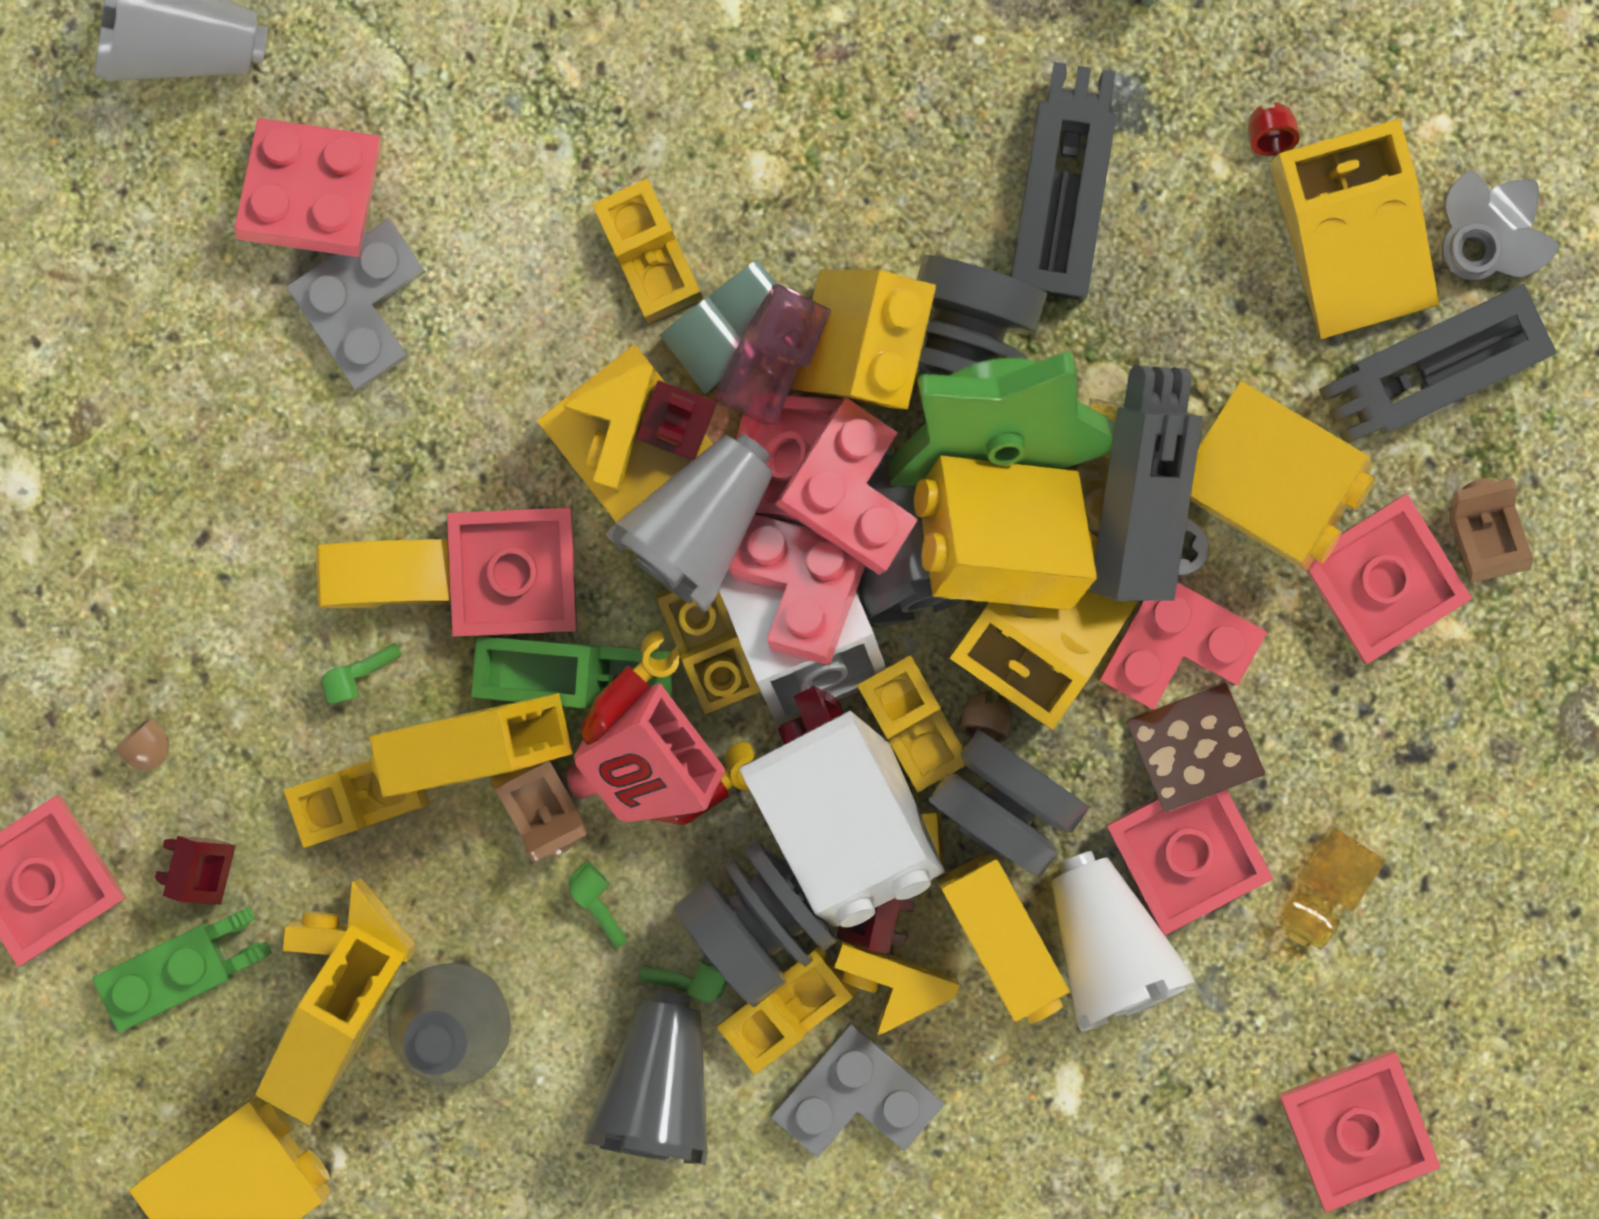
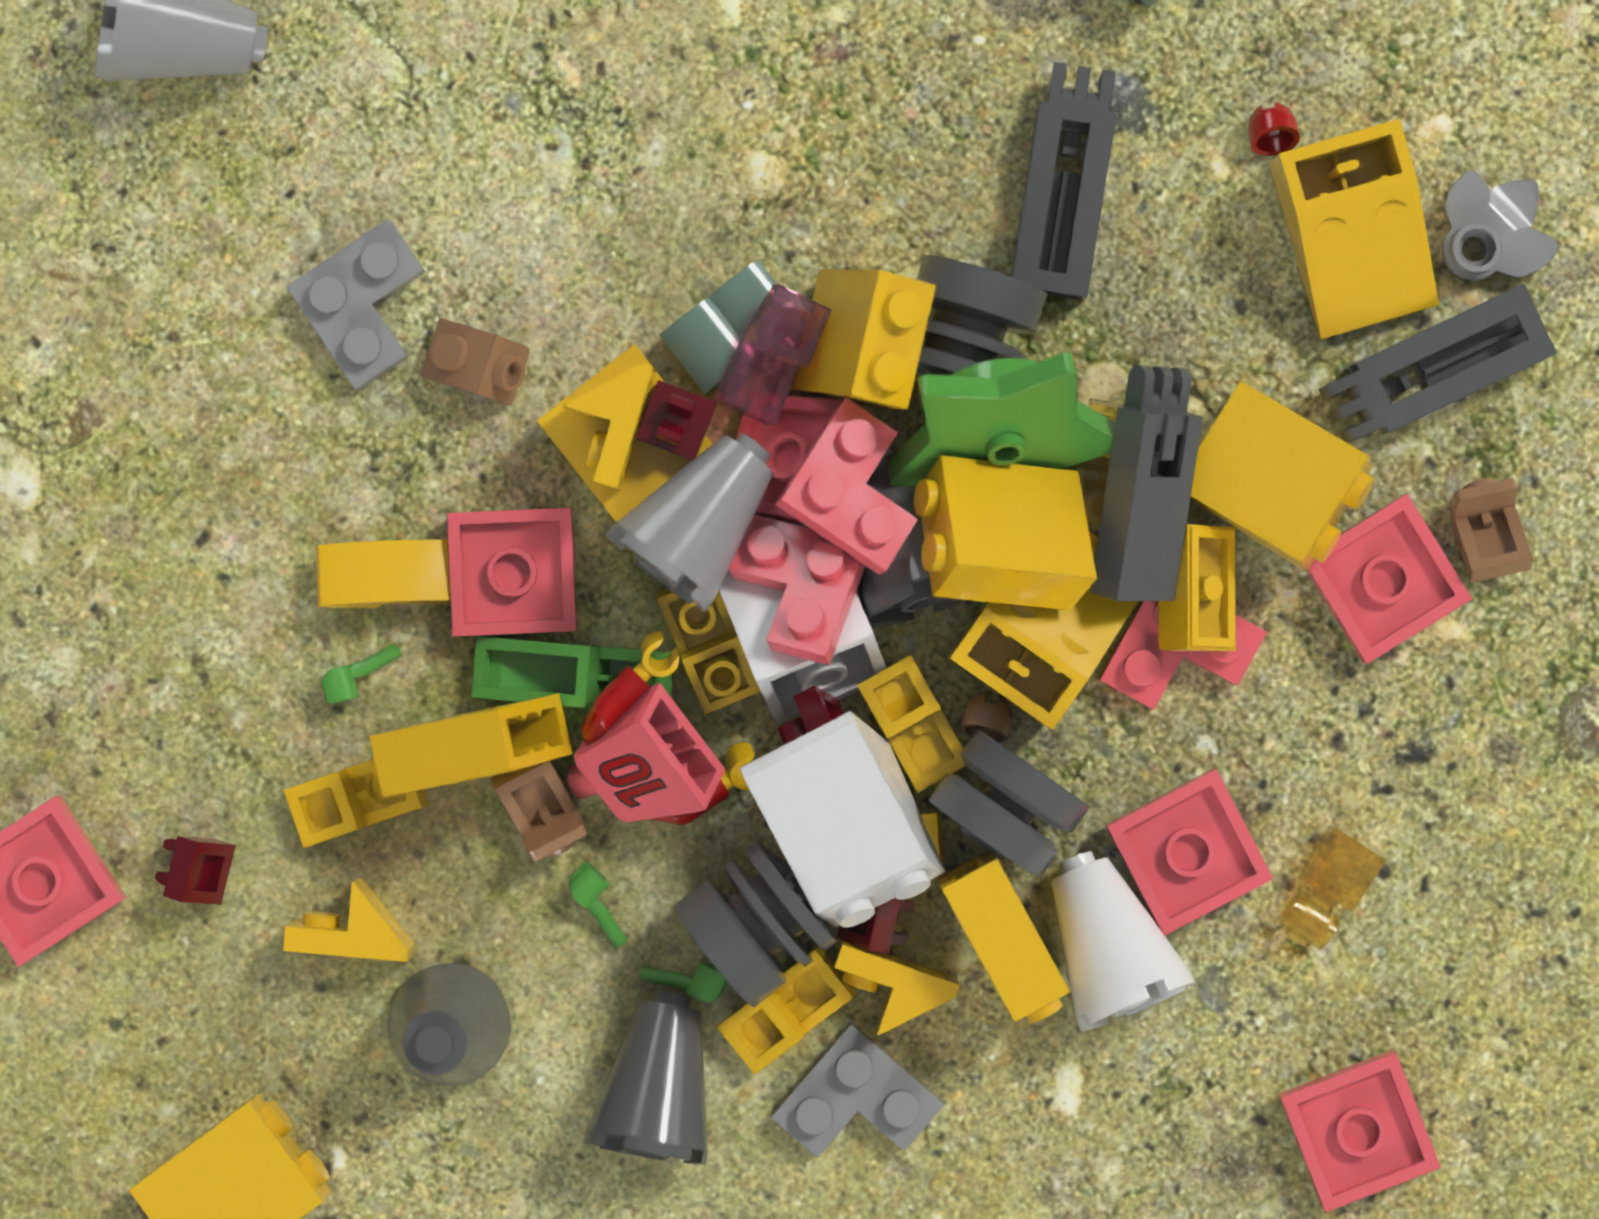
(145, 746): medium nougat hinge -> none
(174, 971): bright green hinge -> none
(308, 187): coral plate -> none
(330, 1024): yellow brick -> none
(475, 361): none -> medium nougat bracket
(647, 251): yellow slope -> none
(1195, 747): reddish brown sticker -> none
(1205, 594): none -> yellow slope

